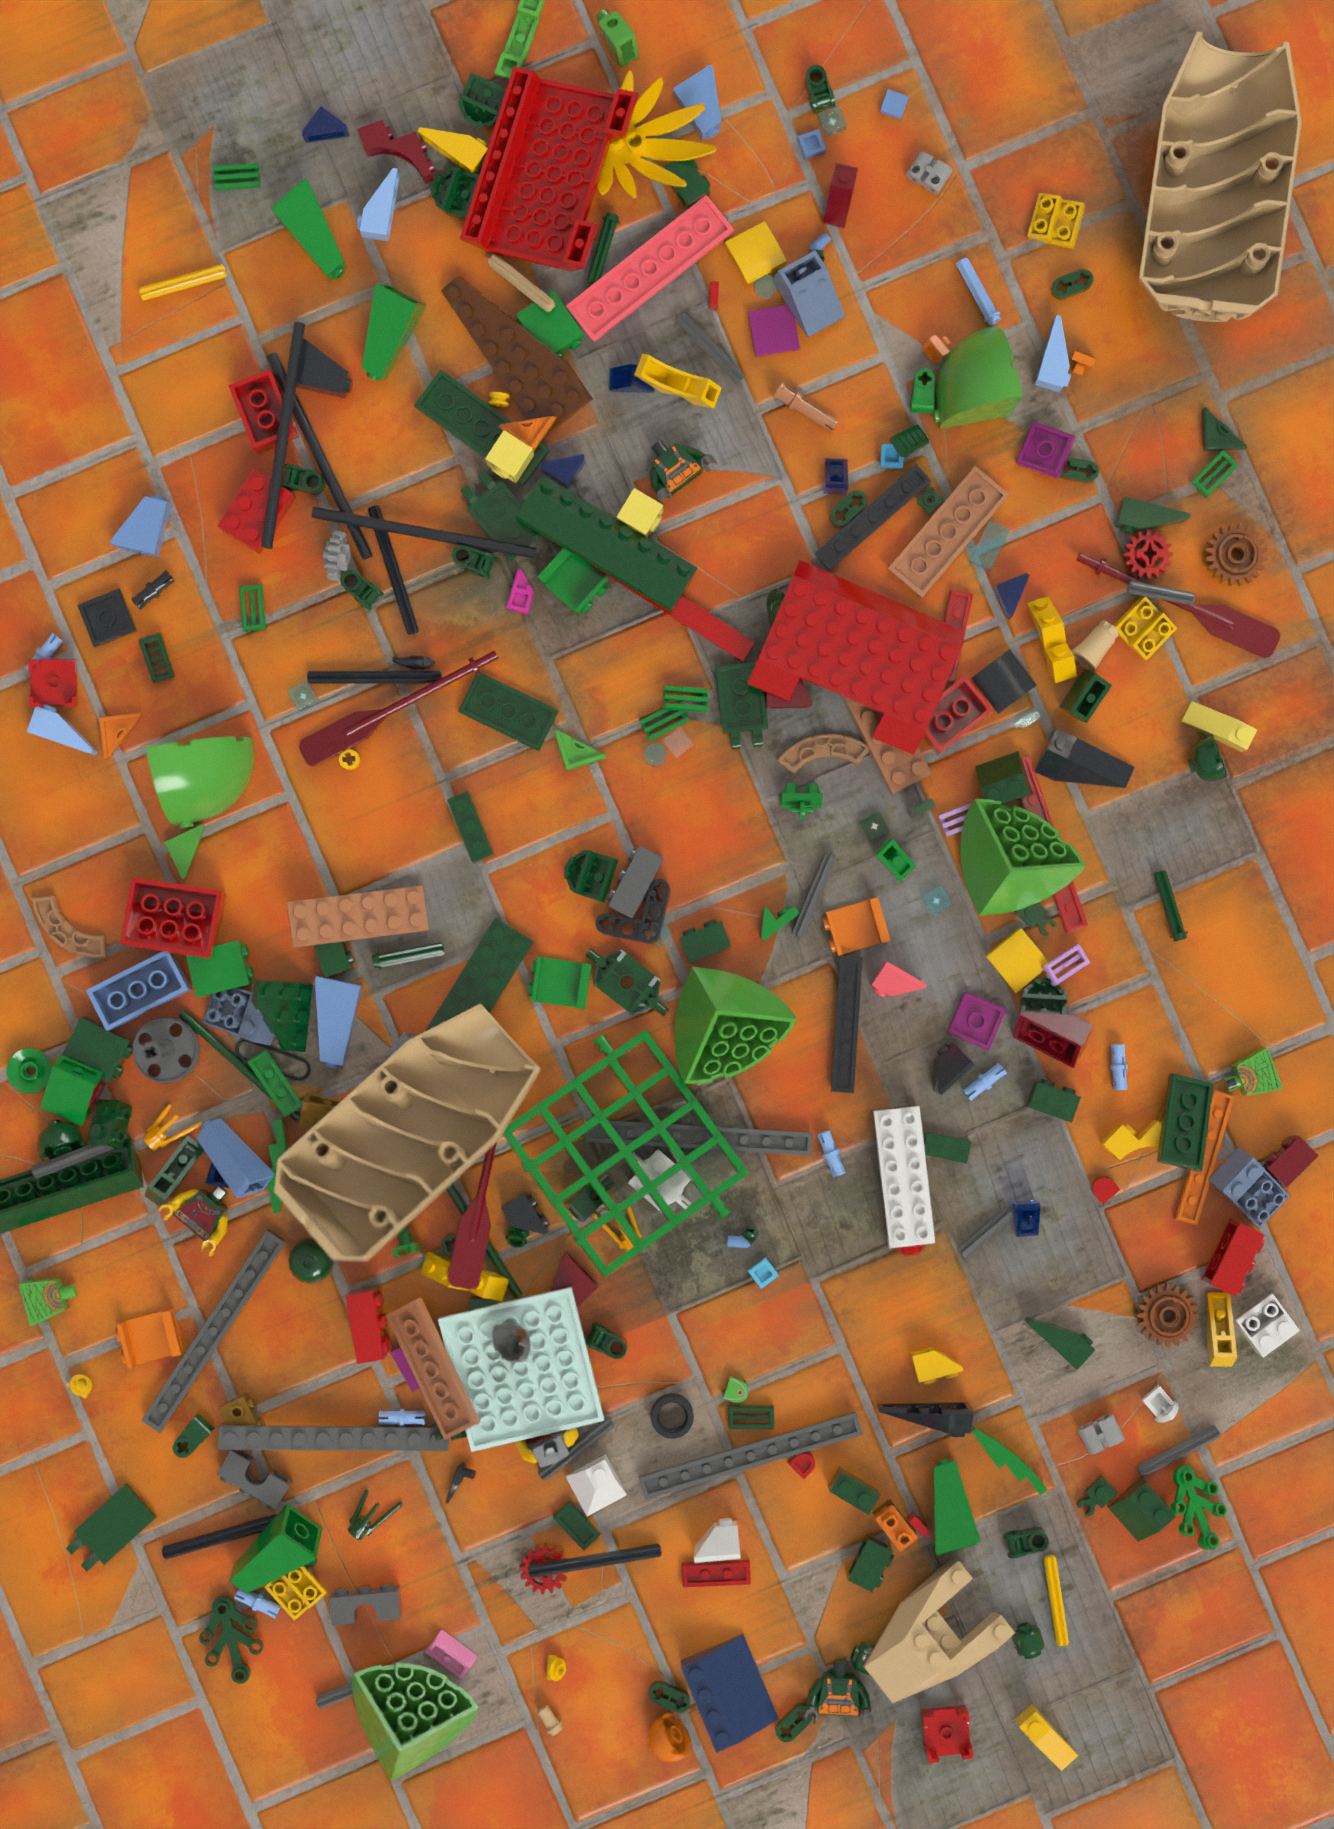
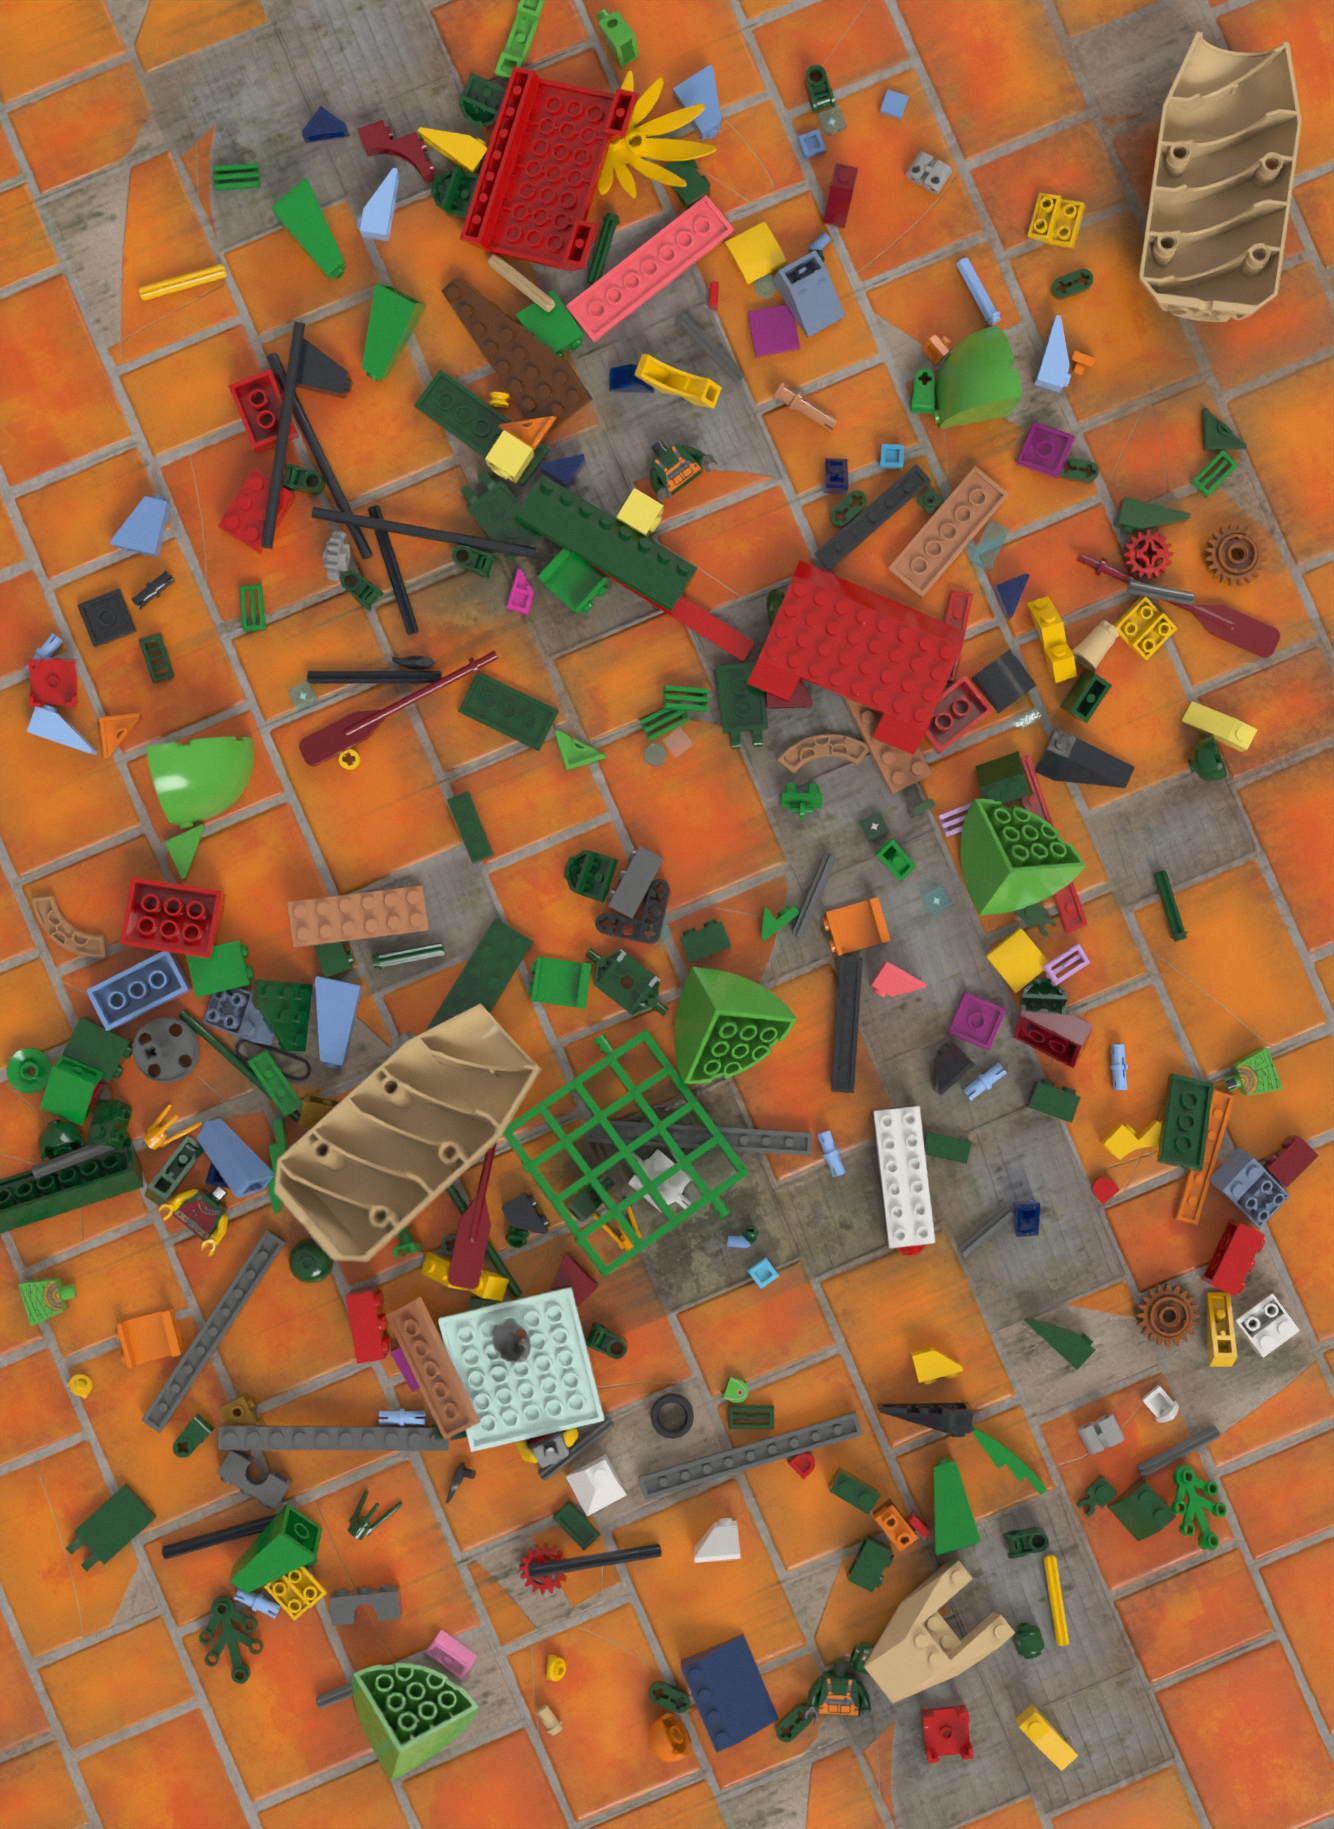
(716, 1573): red tile -> none
(909, 441): dark green slope -> none

